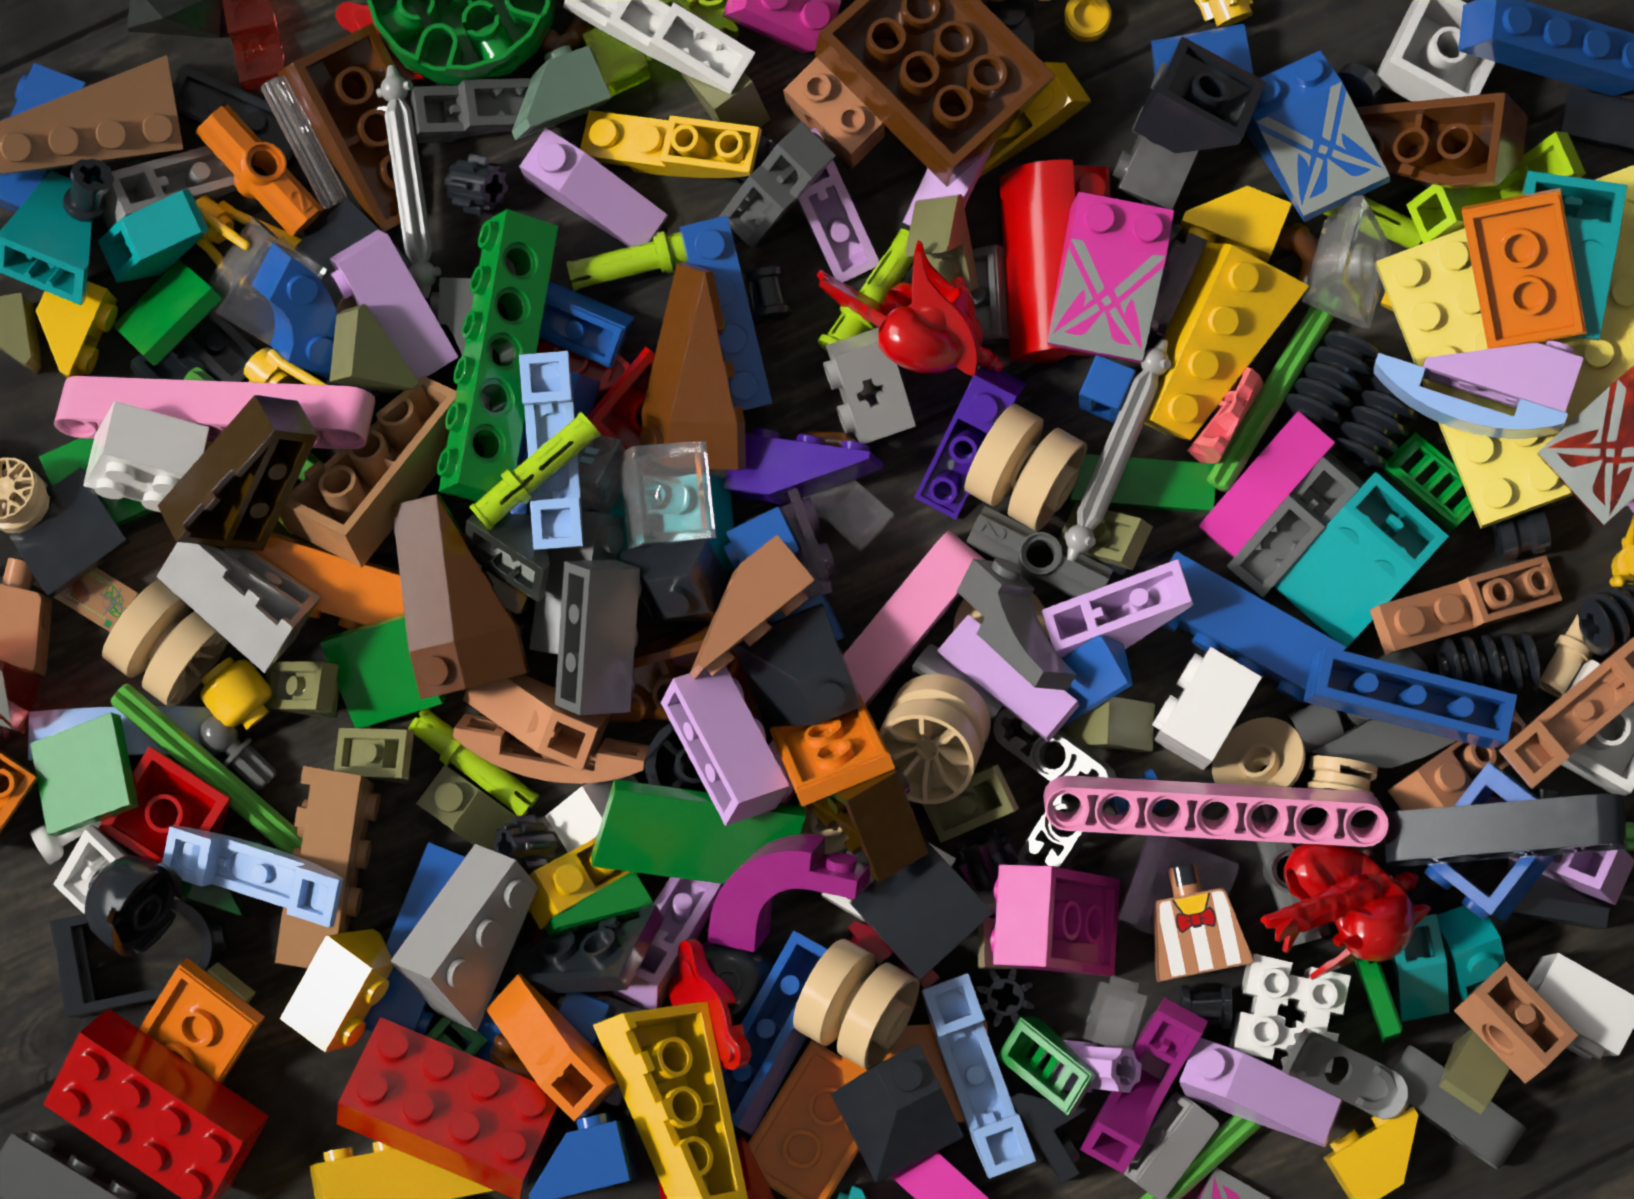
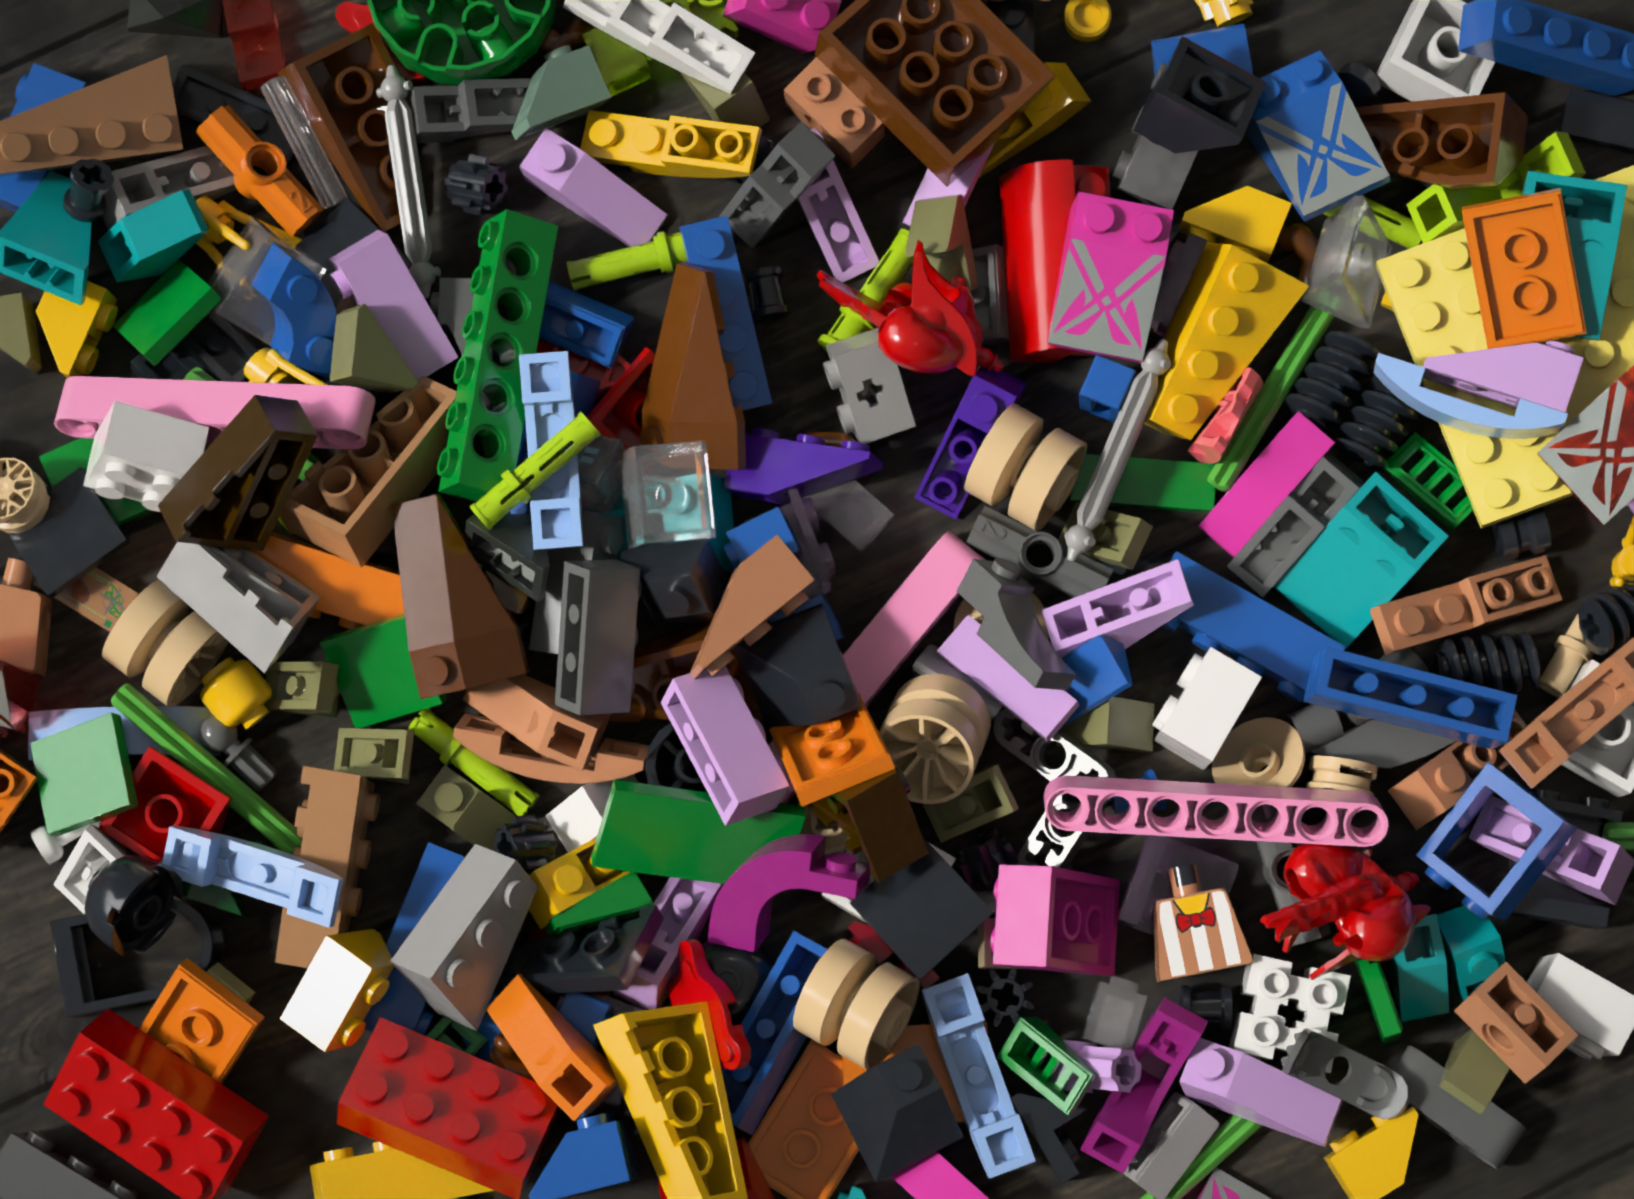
(1506, 830): beam -> none

